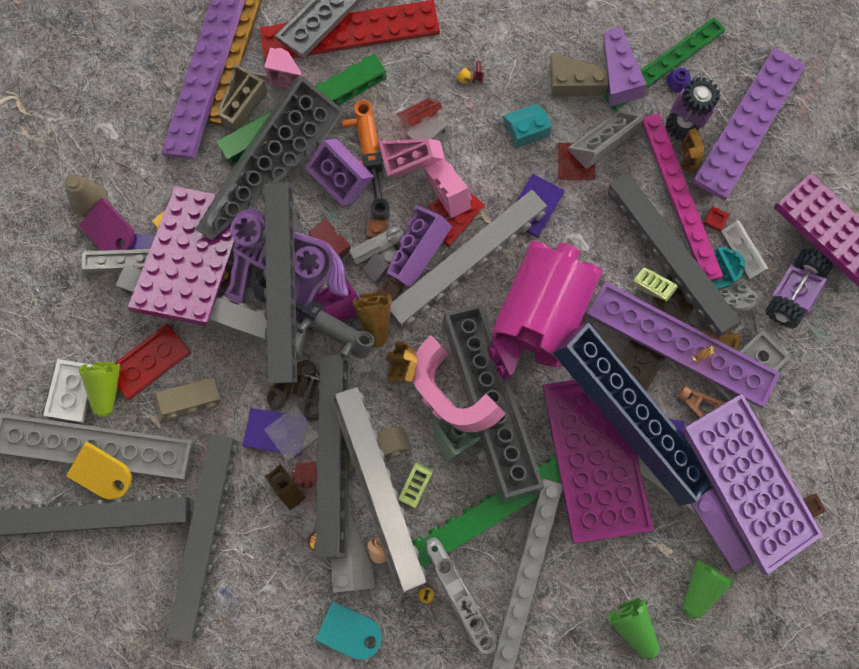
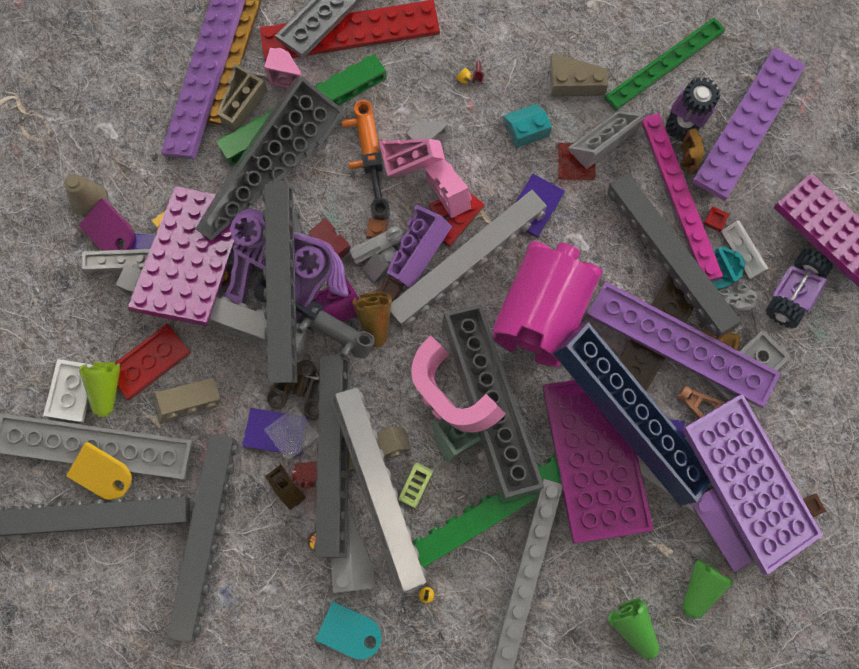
(339, 172): medium lavender brick -> none
(376, 551): light nougat cone -> none
(403, 363): pearl gold slope -> none
(414, 114): clear red plate -> none
(457, 593): light grey piece -> none
(505, 354): magenta slope -> none
(623, 72): medium lavender wedge -> none
(646, 276): yellowish green slope -> none
(678, 79): dark purple cone -> none
(705, 353): clear yellow tile -> none

